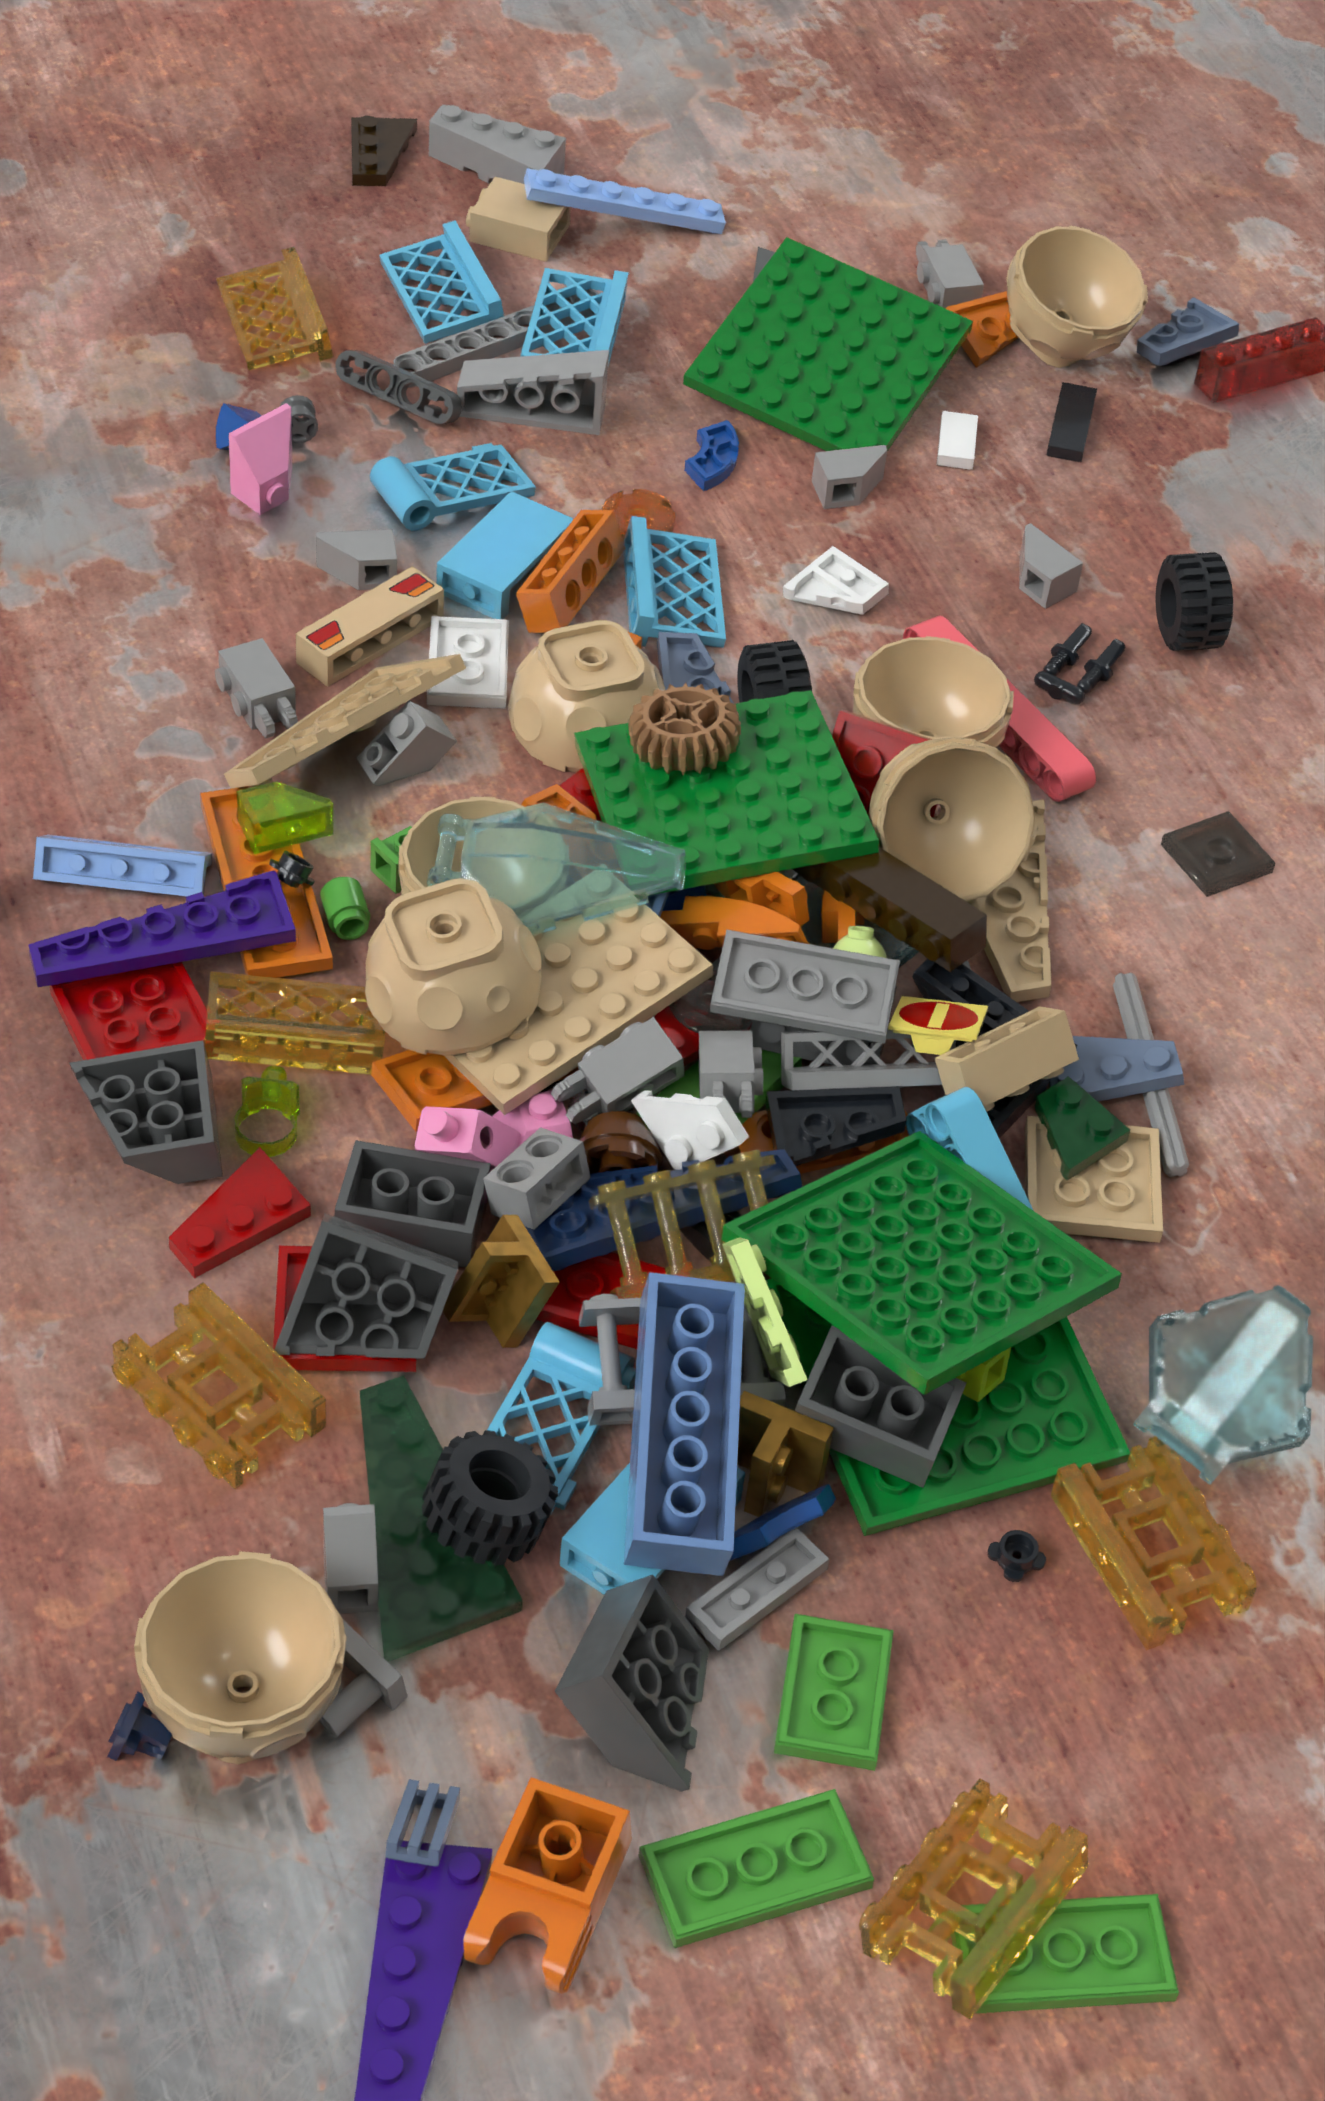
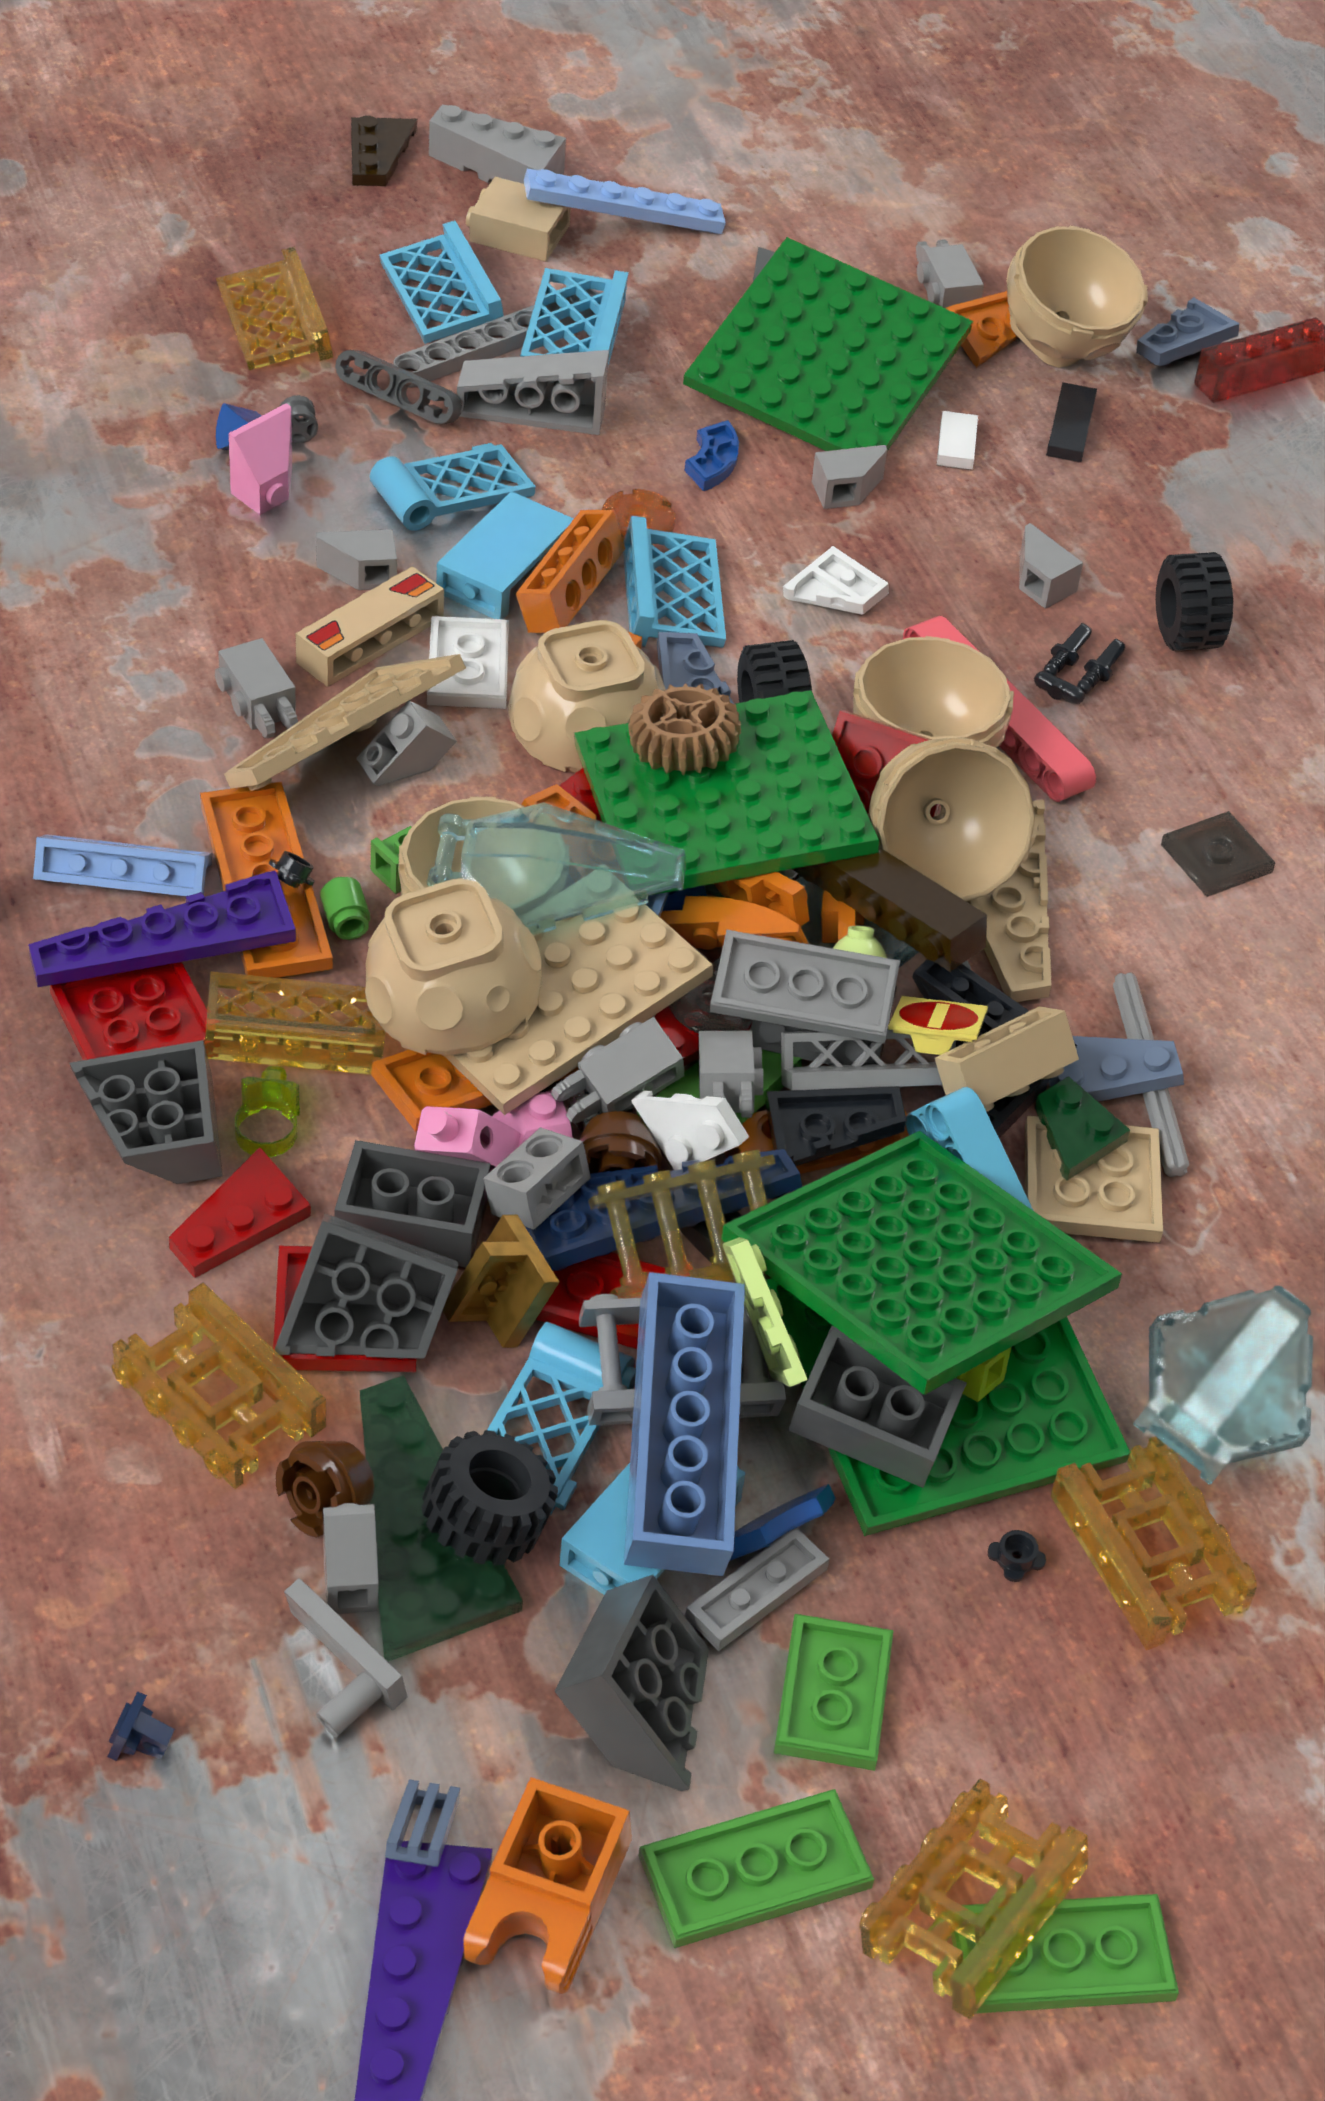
(237, 1627): tan rock -> none
(282, 816): clear neon green slope -> none
(323, 1477): none -> reddish brown cone
(779, 1451): pearl gold bracket -> none

